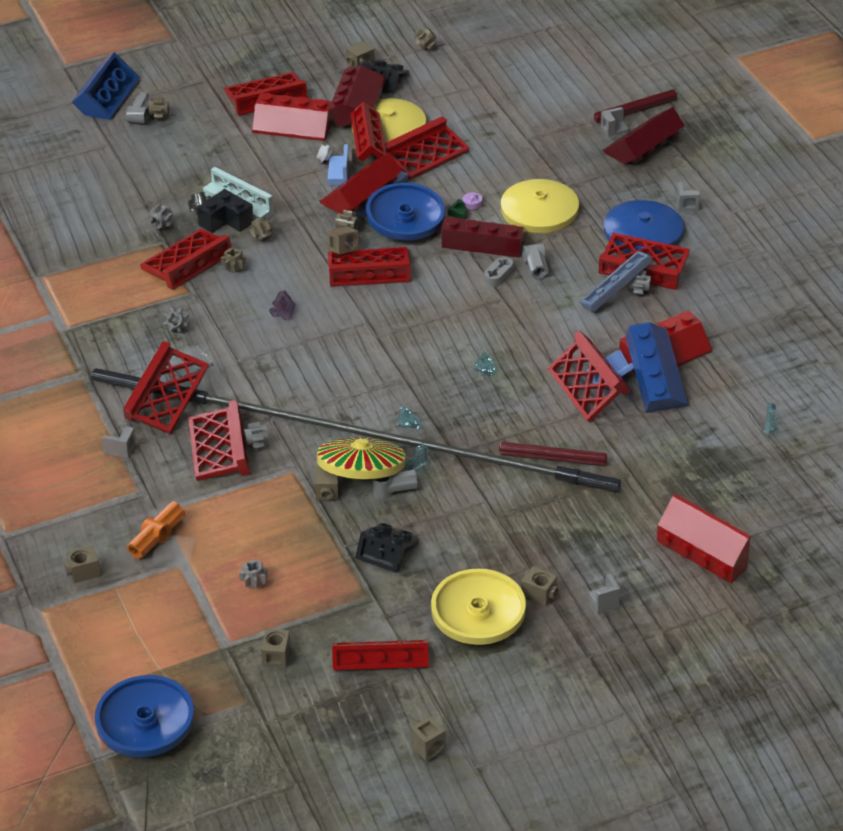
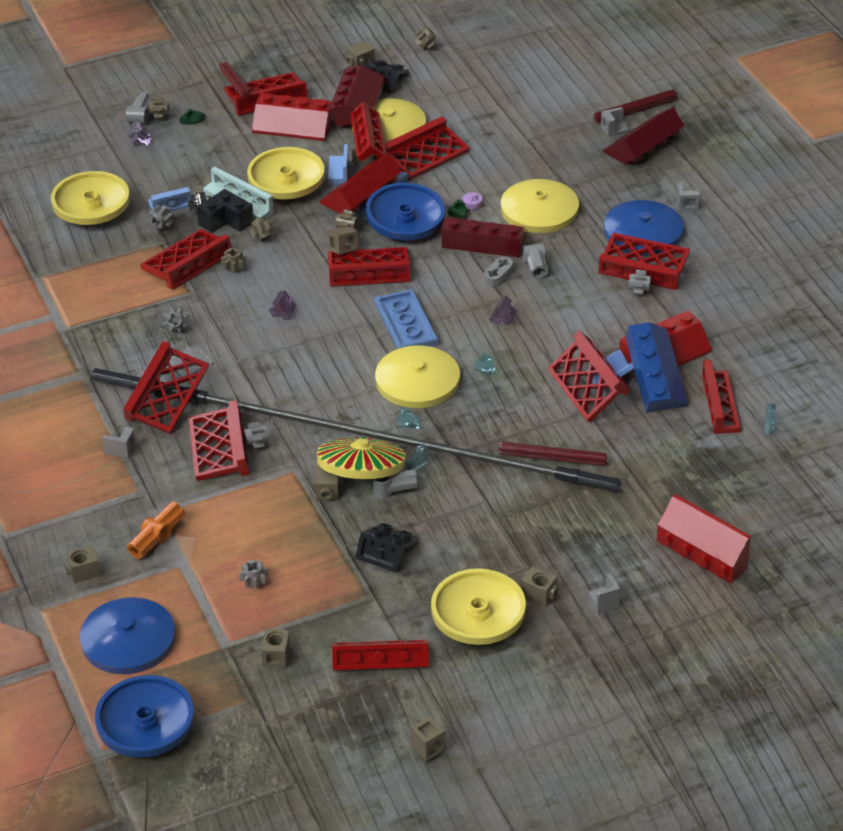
(90, 197): none -> light yellow dish
(106, 88): blue slope -> none
(127, 635): none -> blue dish
(139, 134): none -> clear purple tile
(173, 199): none -> light blue panel
(192, 117): none -> dark green tile
(235, 80): none -> dark red axle
(286, 172): none -> light yellow dish
(324, 153): white plate -> none
(405, 319): none -> medium blue tile
(417, 376): none -> light yellow dish
(503, 312): none -> clear purple tile
(616, 281): sand blue tile -> none
(715, 402): none -> red fence

